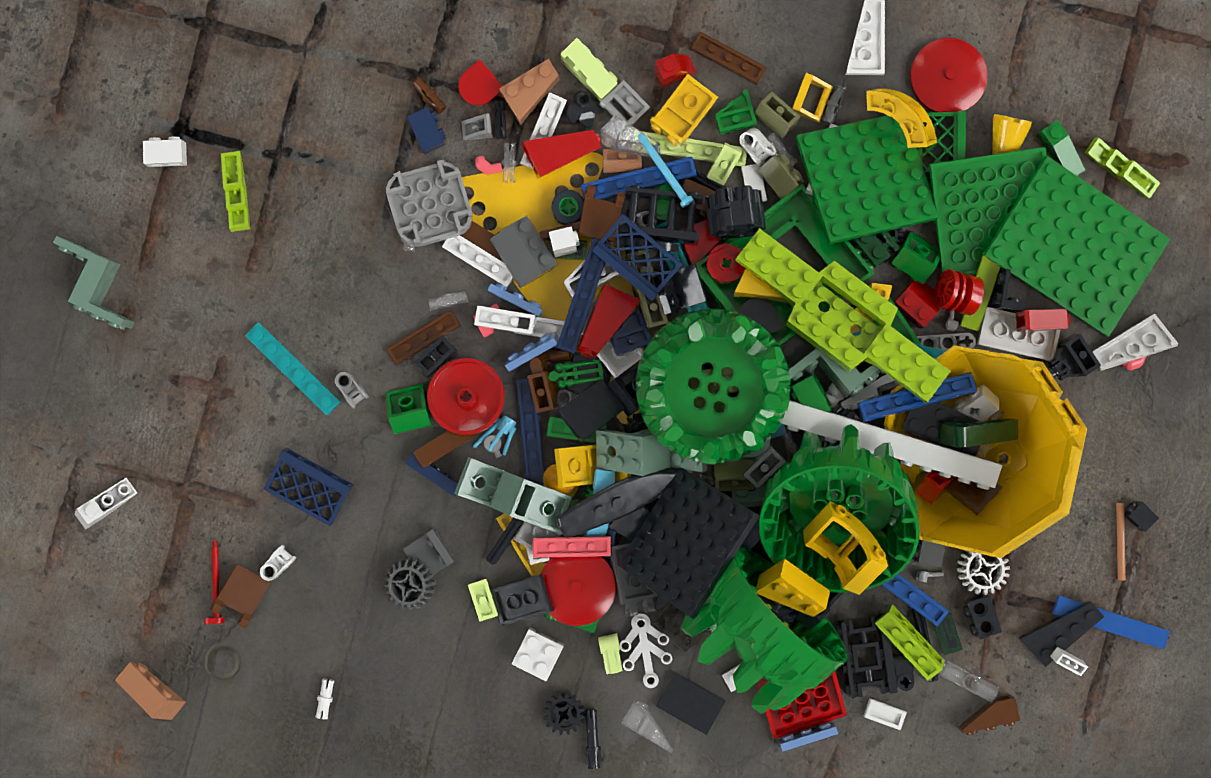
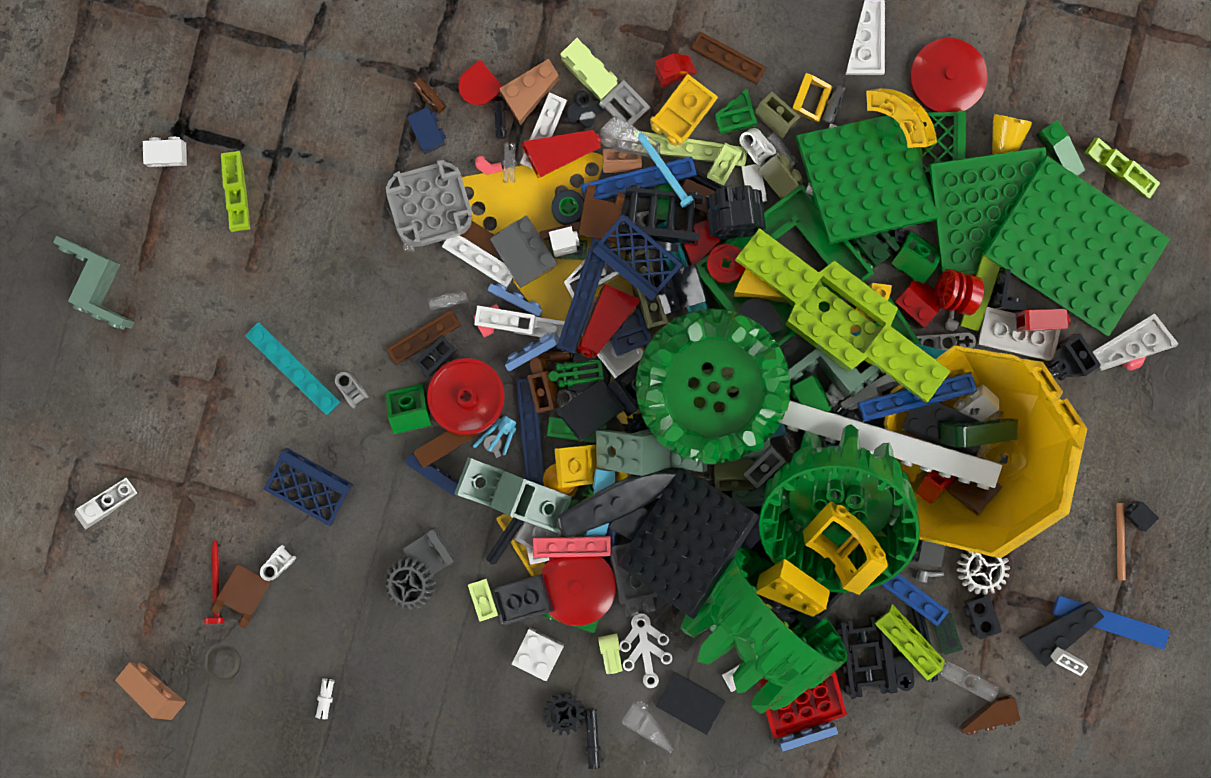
(477, 128): light grey slope -> none
(885, 714): white tile -> none

